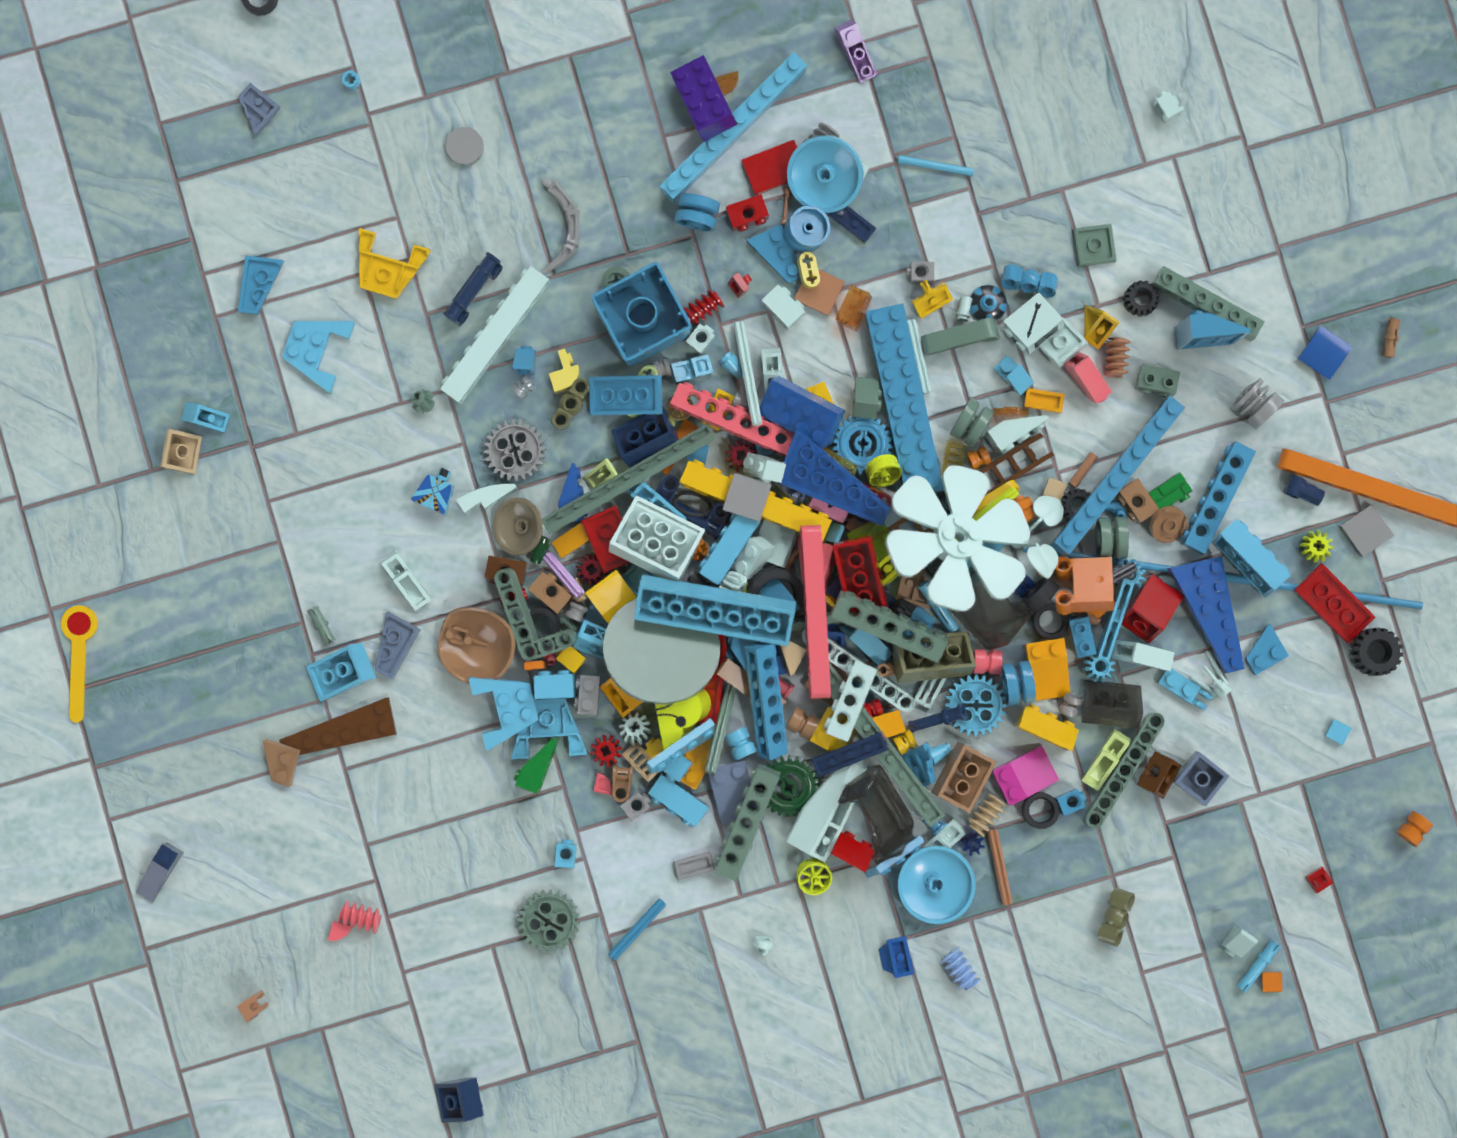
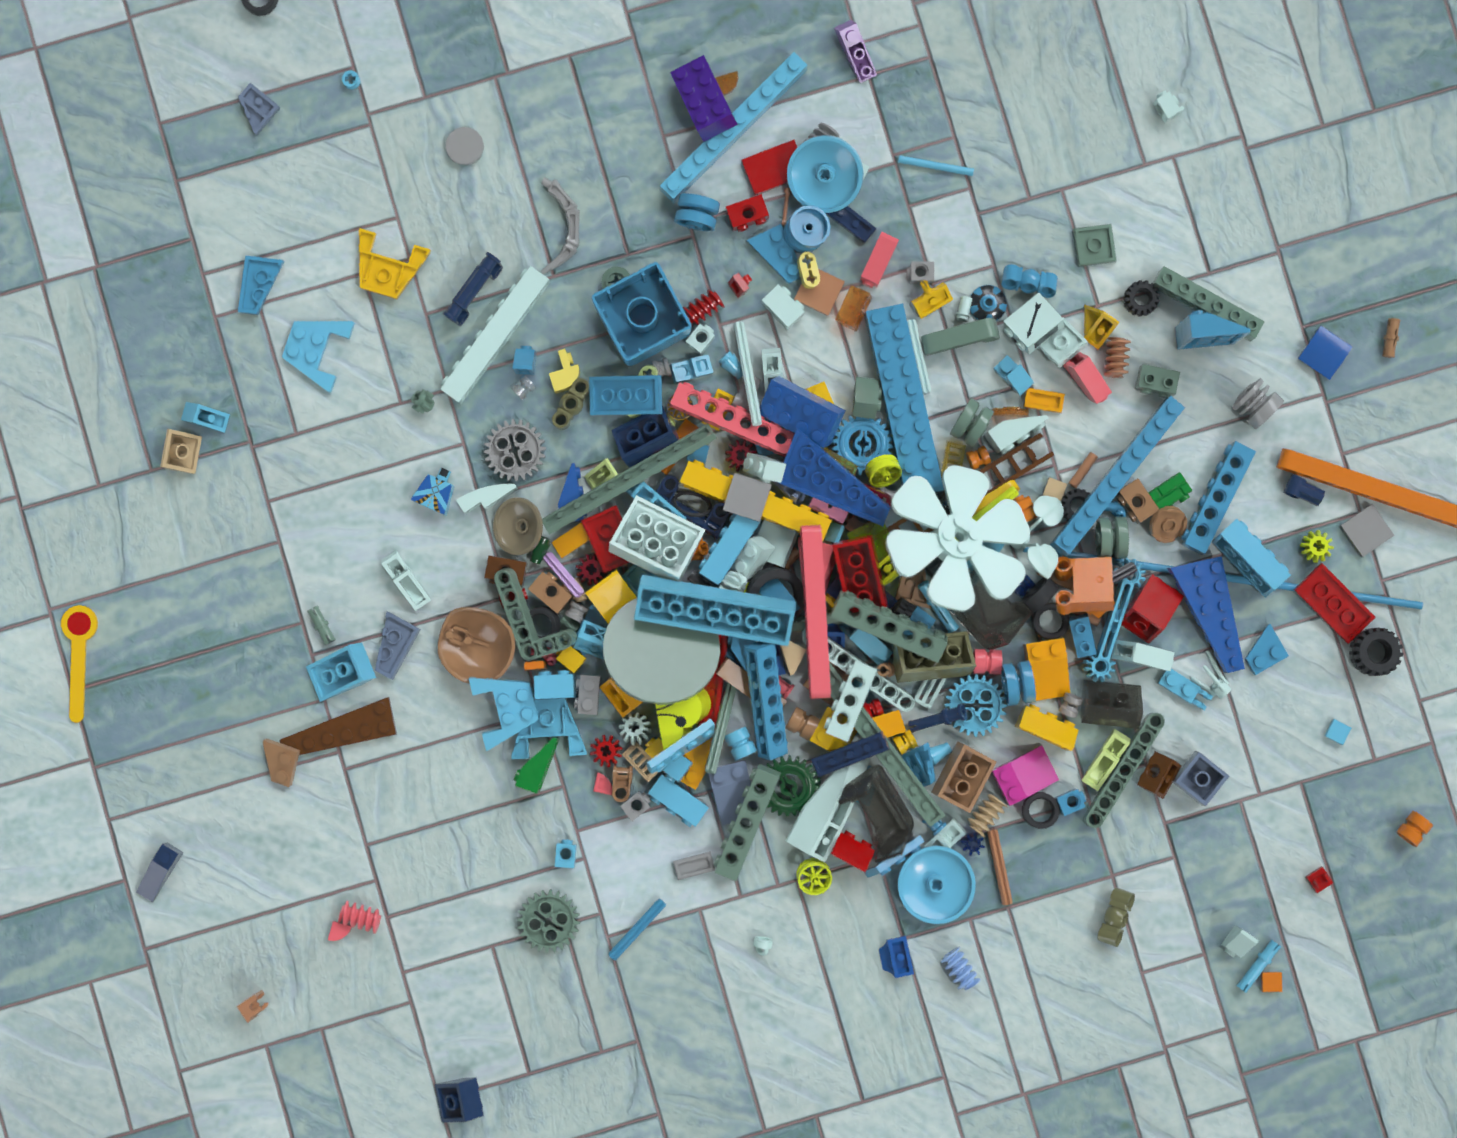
(879, 260): none -> coral slope

